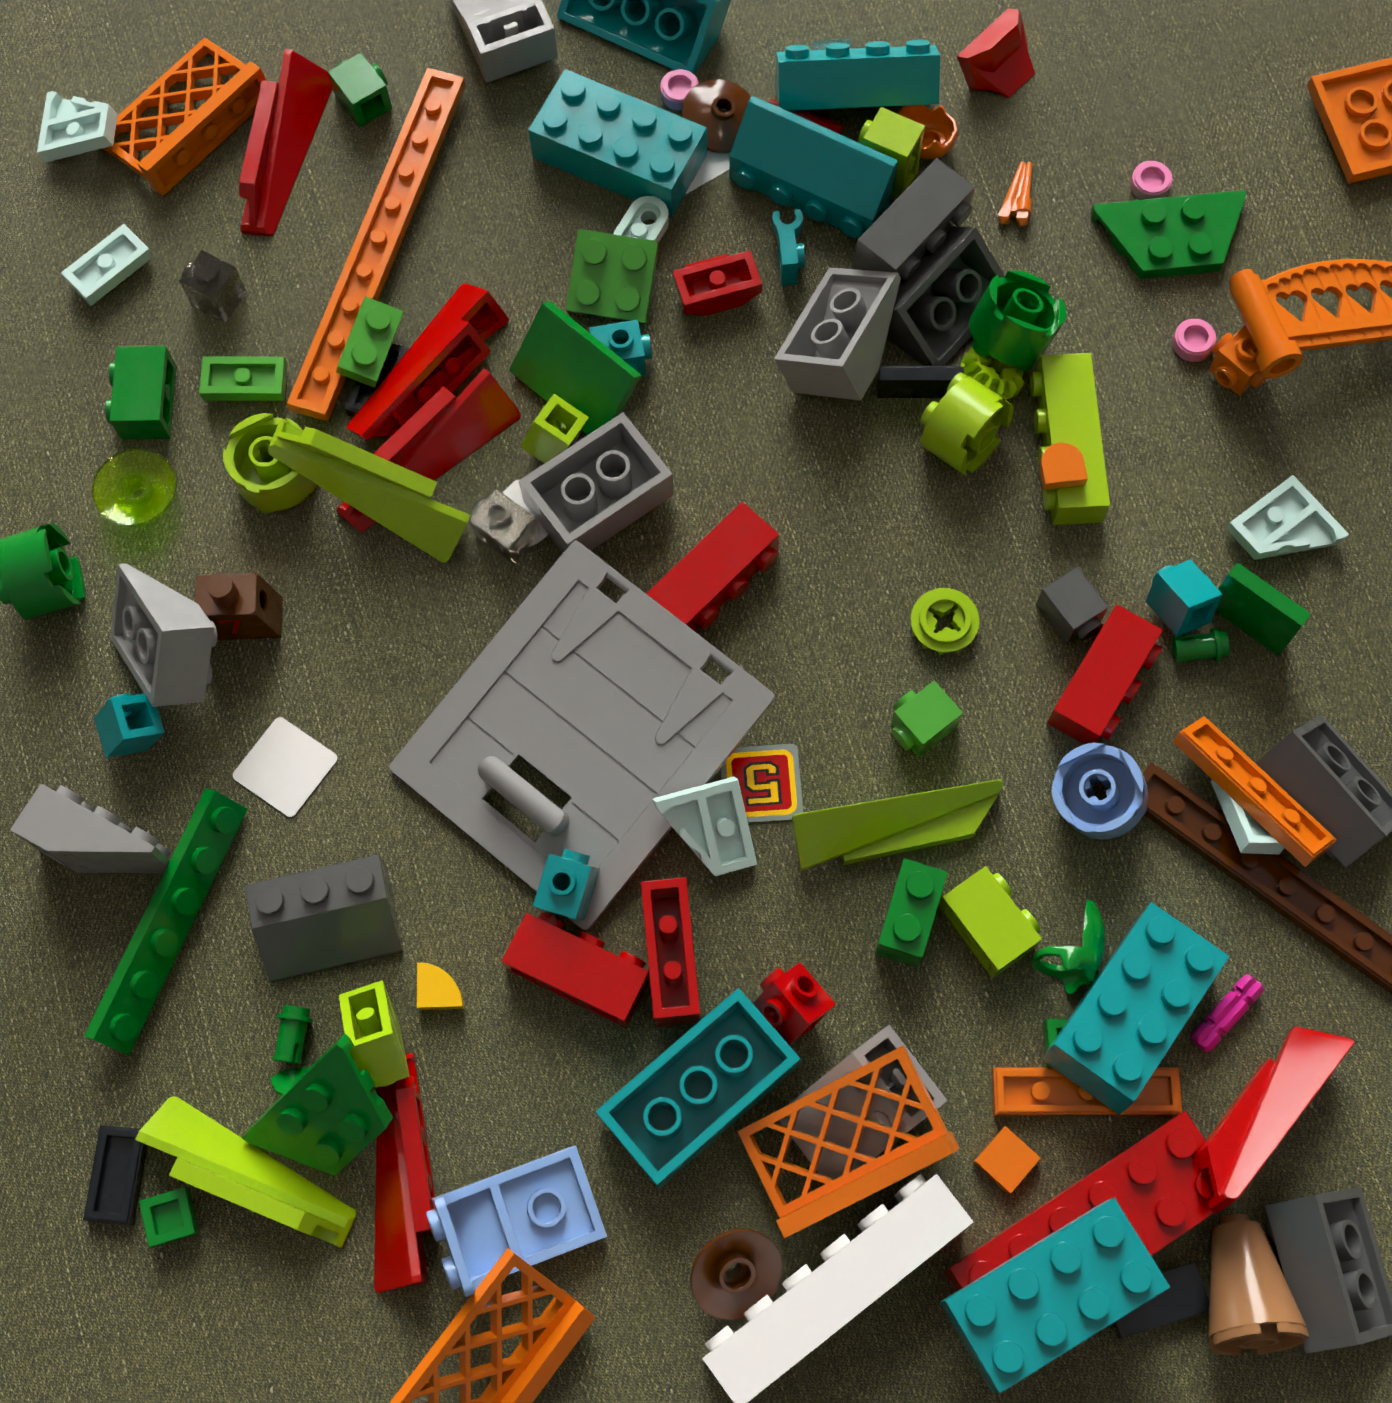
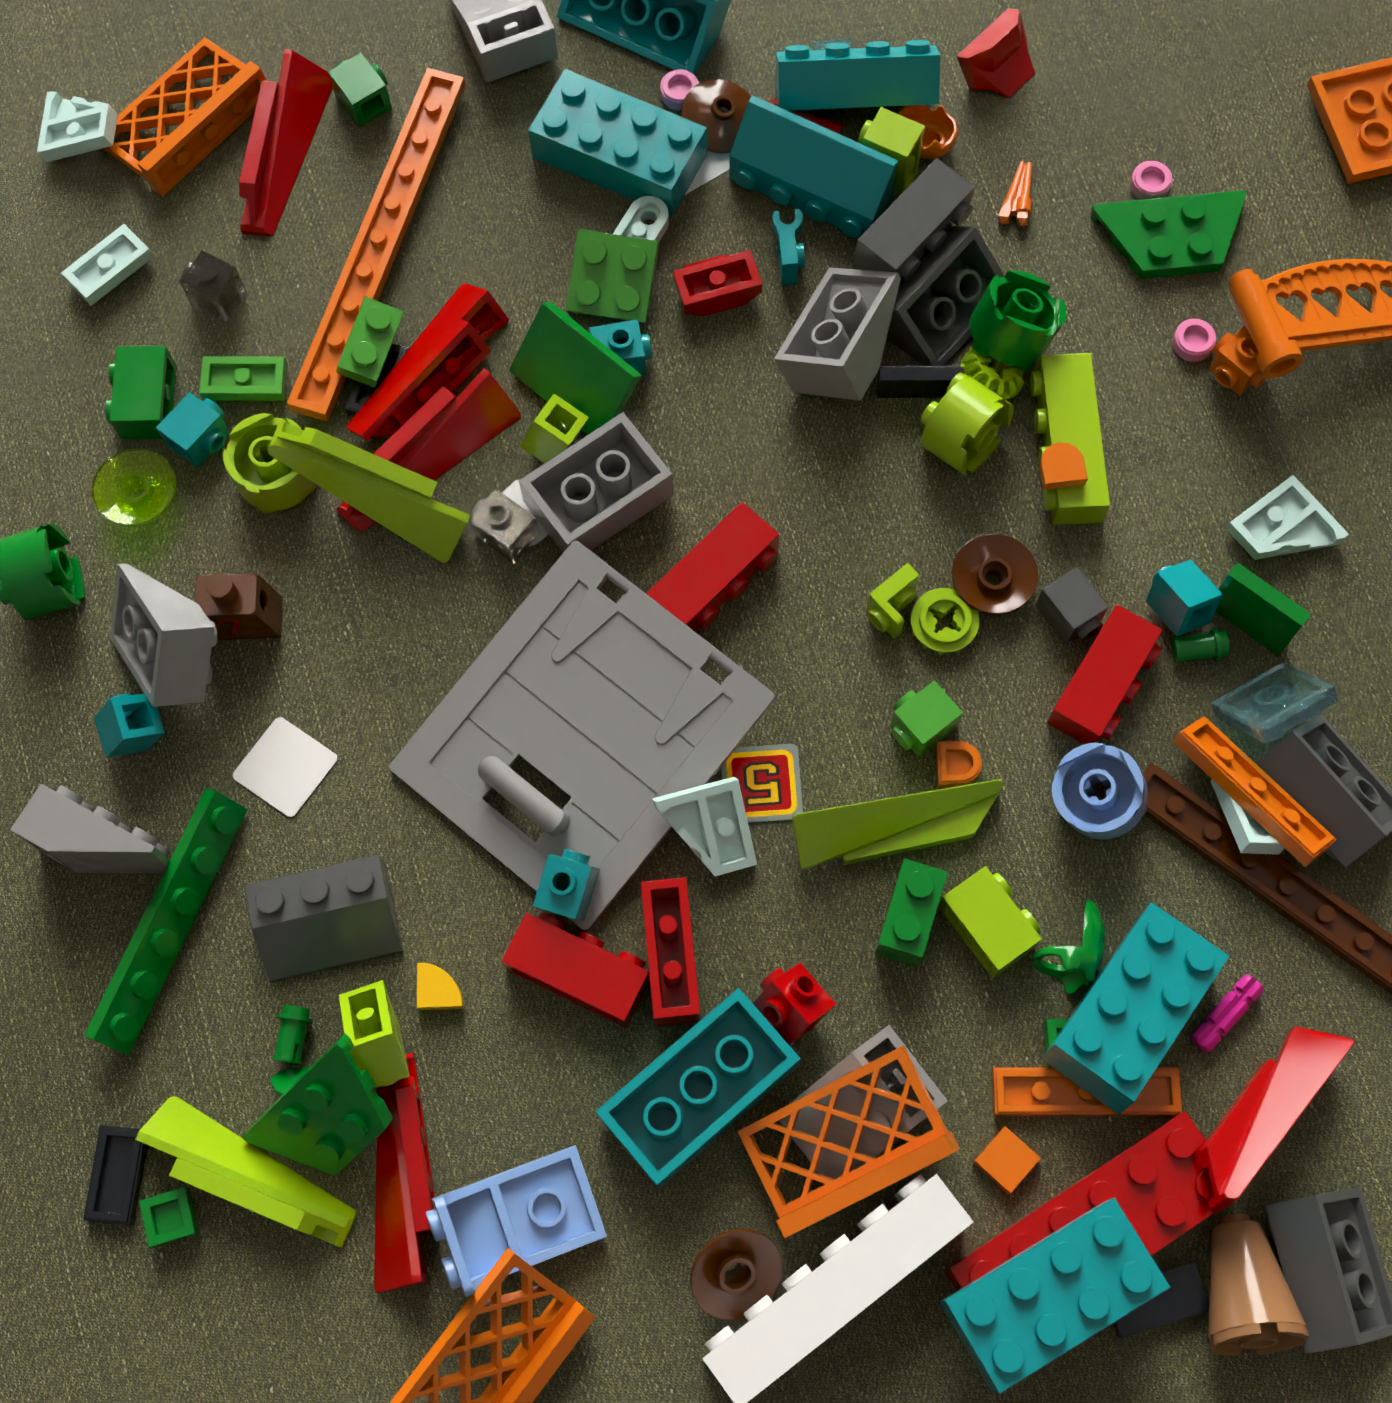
(194, 429): none -> teal brick
(891, 594): none -> lime bracket
(956, 763): none -> orange tile
(999, 557): none -> reddish brown dish
(1275, 702): none -> clear light blue plate

